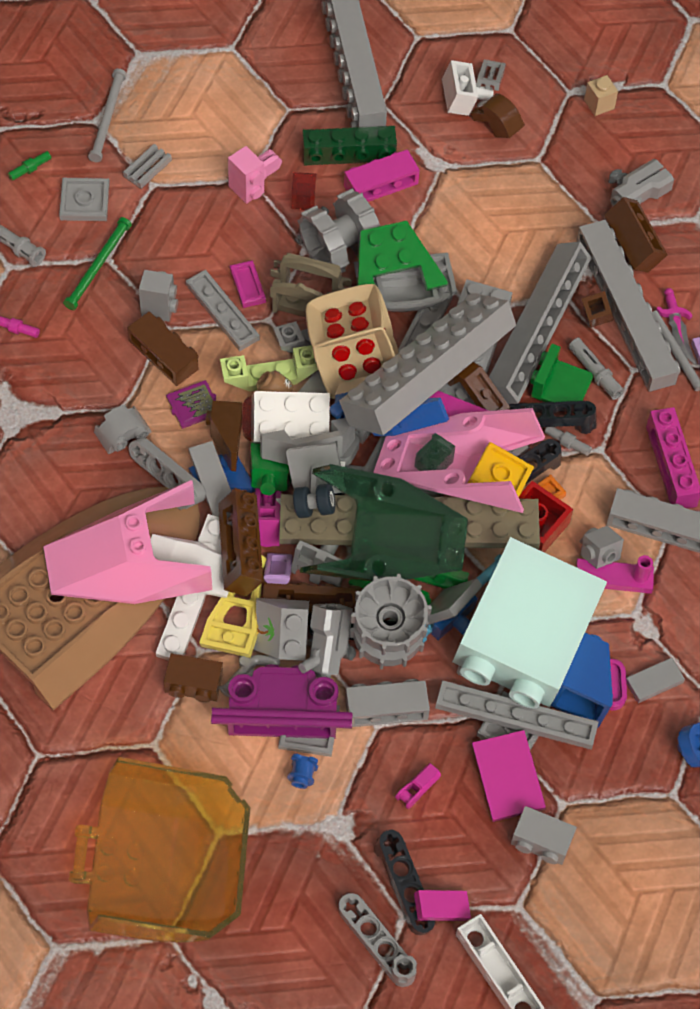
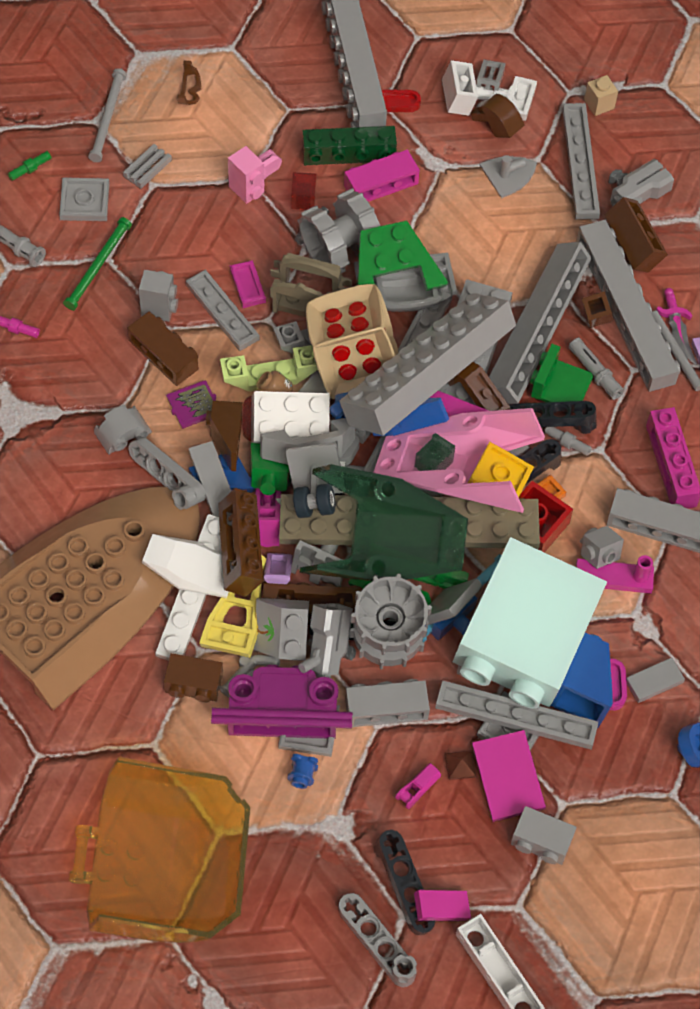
(116, 557): bright pink windscreen -> none
(189, 69): none -> reddish brown helmet
(401, 100): none -> red tile
(460, 765): none -> copper slope
(508, 173): none -> light grey shield
(520, 94): none -> white plate
(580, 161): none -> light grey plate

